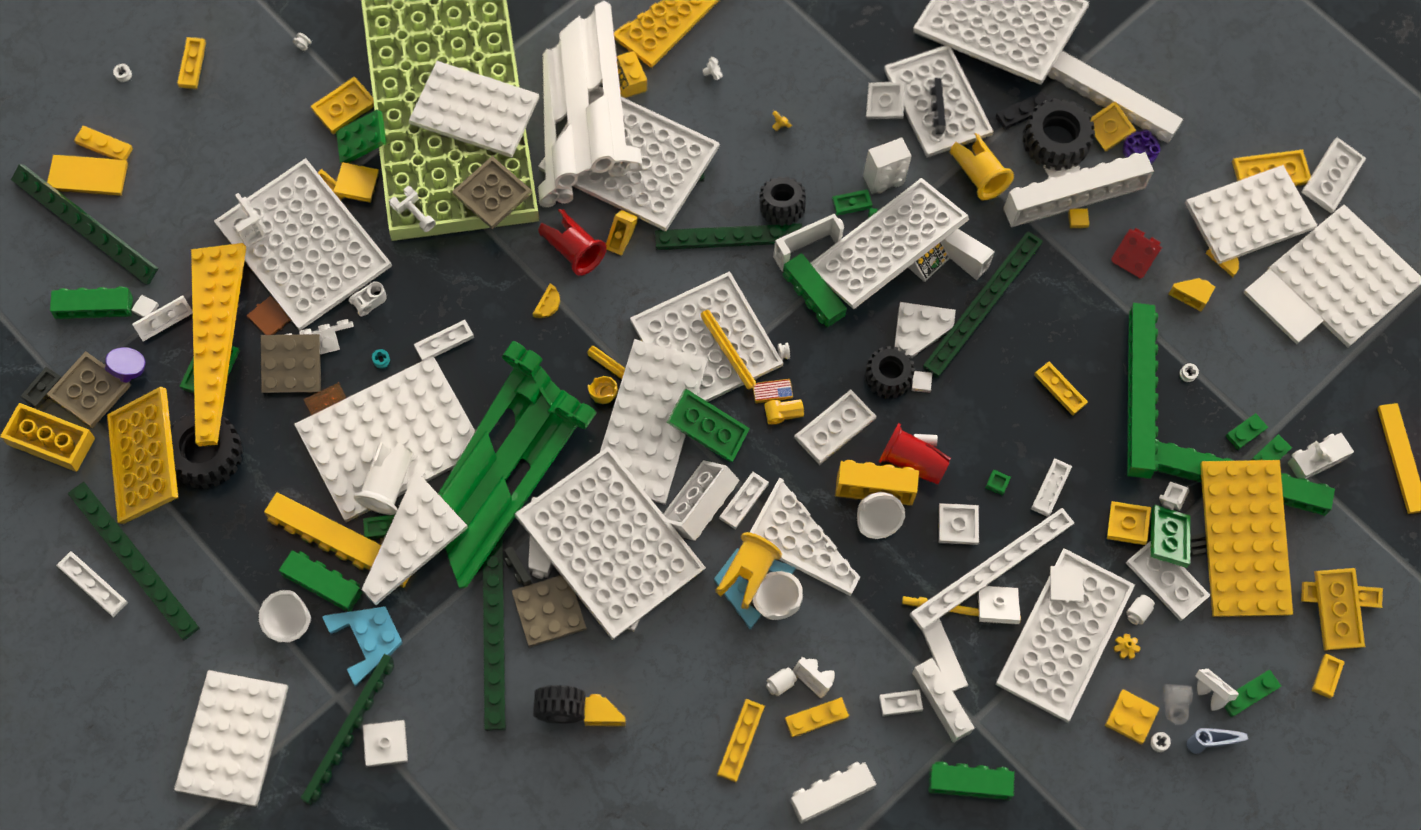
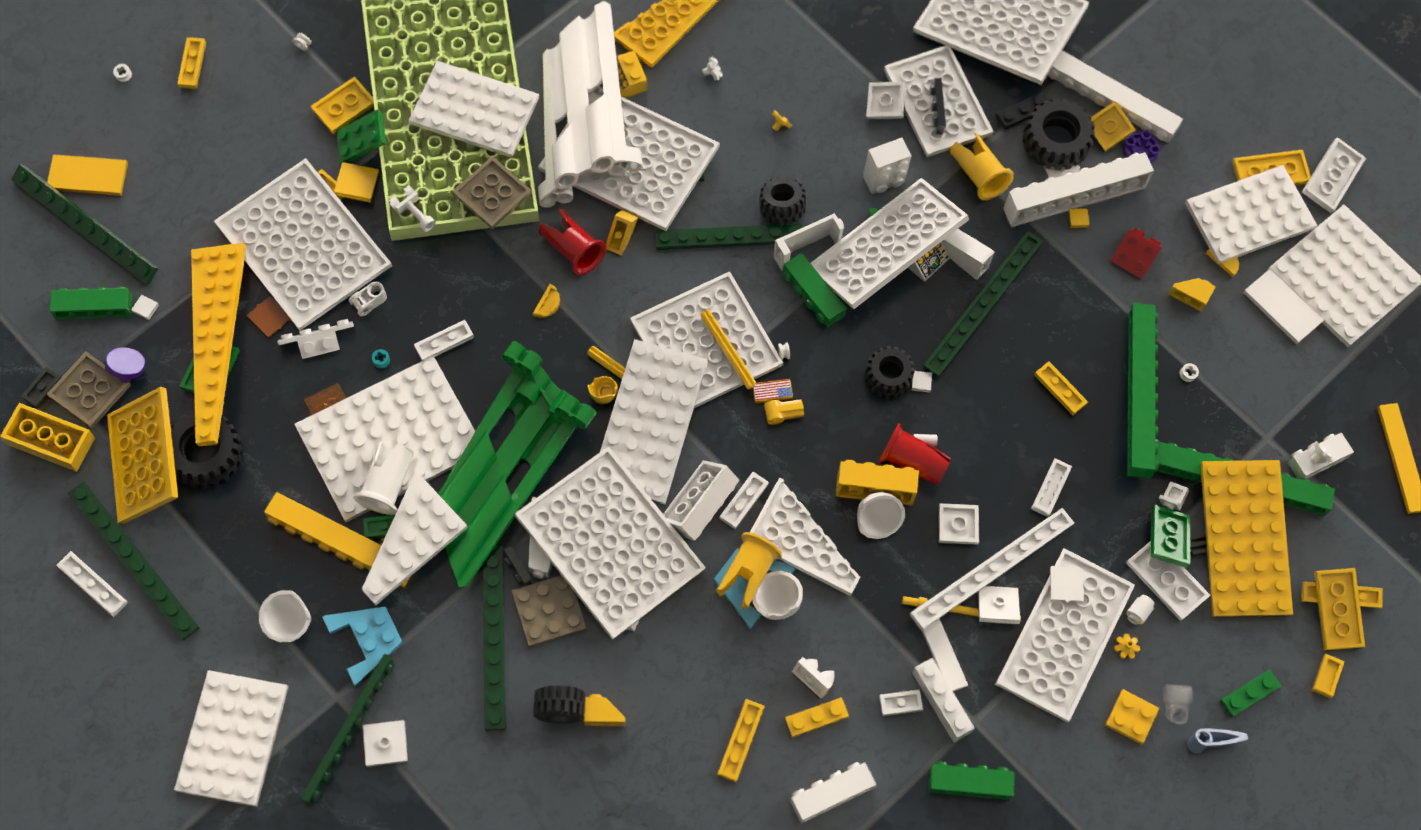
(103, 144): yellow plate -> none
(162, 318): white plate -> none
(252, 228): white bracket -> none
(290, 363): dark tan plate -> none
(321, 581): green brick -> none
(708, 425): green plate -> none
(781, 681): white brick -> none
(835, 427): white tile -> none
(852, 202): green plate -> none
(921, 326): white plate -> none
(998, 482): green tile -> none
(1128, 523): yellow plate -> none
(1154, 740): white bush -> none
(1222, 692): white tile -> none
(1246, 431): green plate -> none
(1273, 450): green plate -> none

